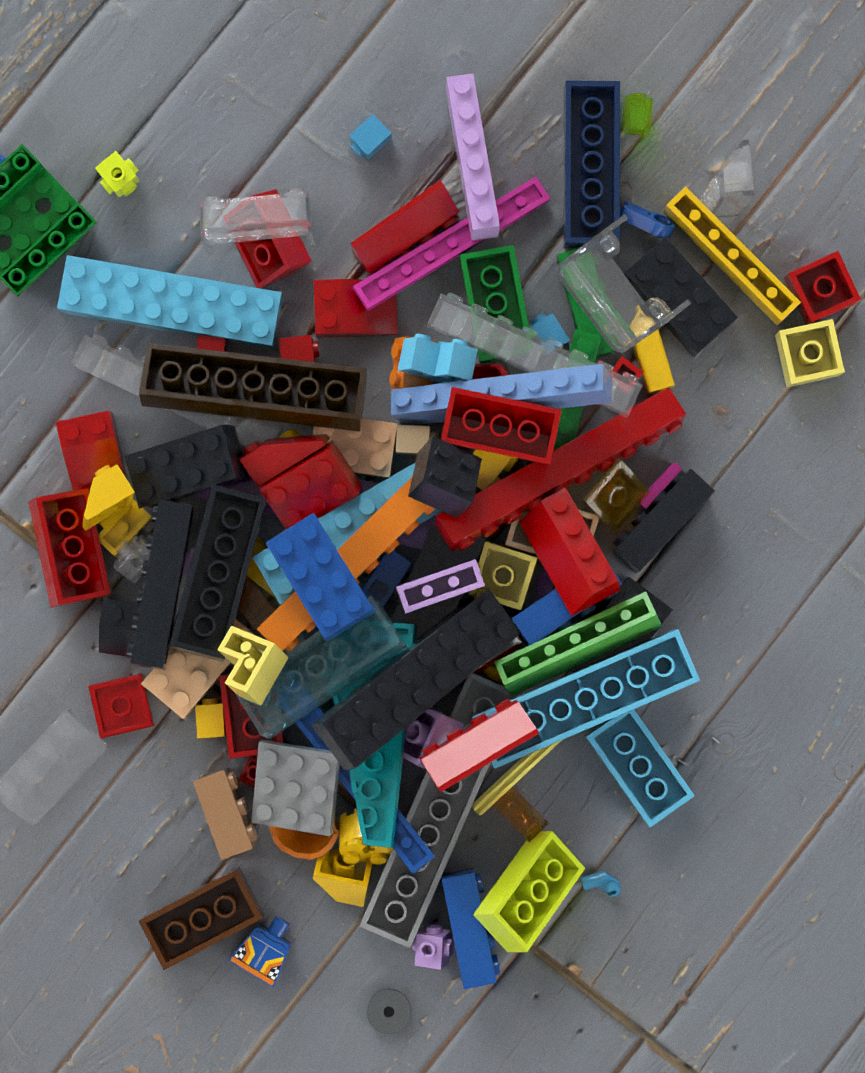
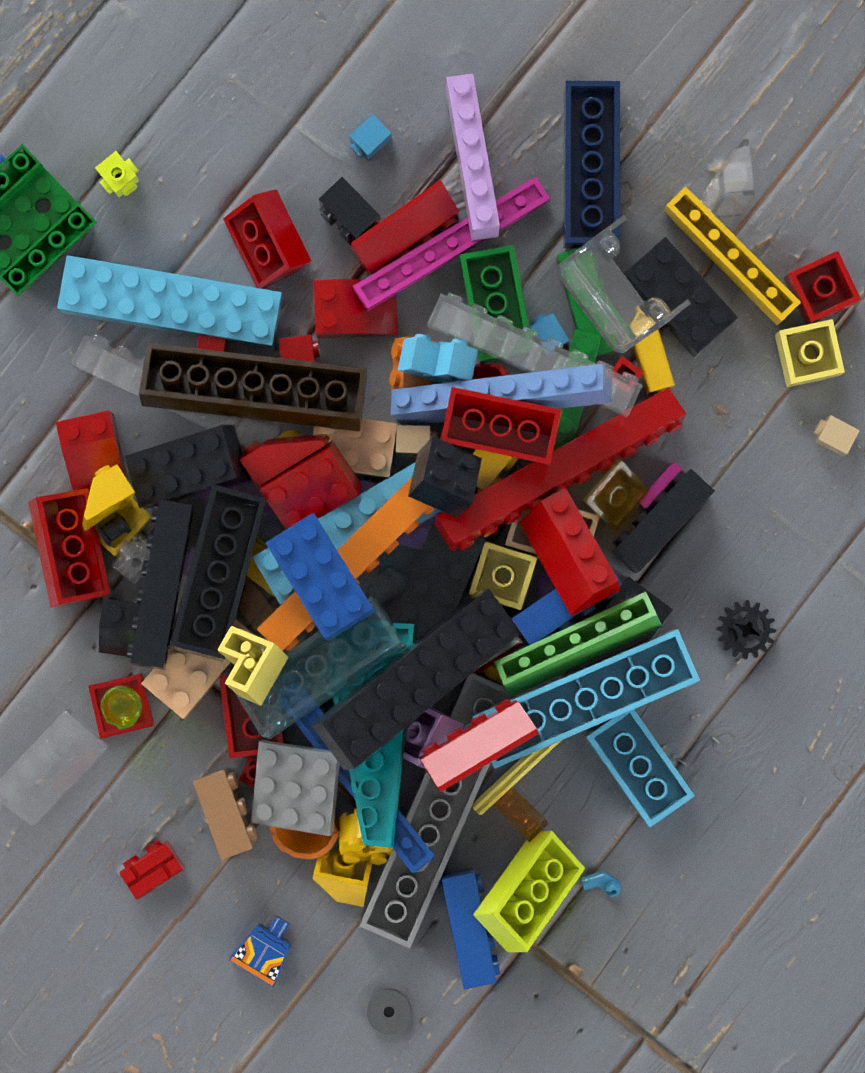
(113, 529): none -> black bush
(121, 706): none -> clear neon green hair
(152, 869): none -> red brick
(201, 918): reddish brown brick -> none
(210, 719): yellow brick -> none
(256, 218): clear windscreen -> none
(348, 210): none -> black brick
(386, 577): blue brick -> none
(433, 947): lavender brick -> none
(440, 586): lavender brick -> none
(637, 114): clear neon green brick -> none
(652, 222): blue piece -> none
(751, 618): none -> black gear
(835, 435): none -> tan brick

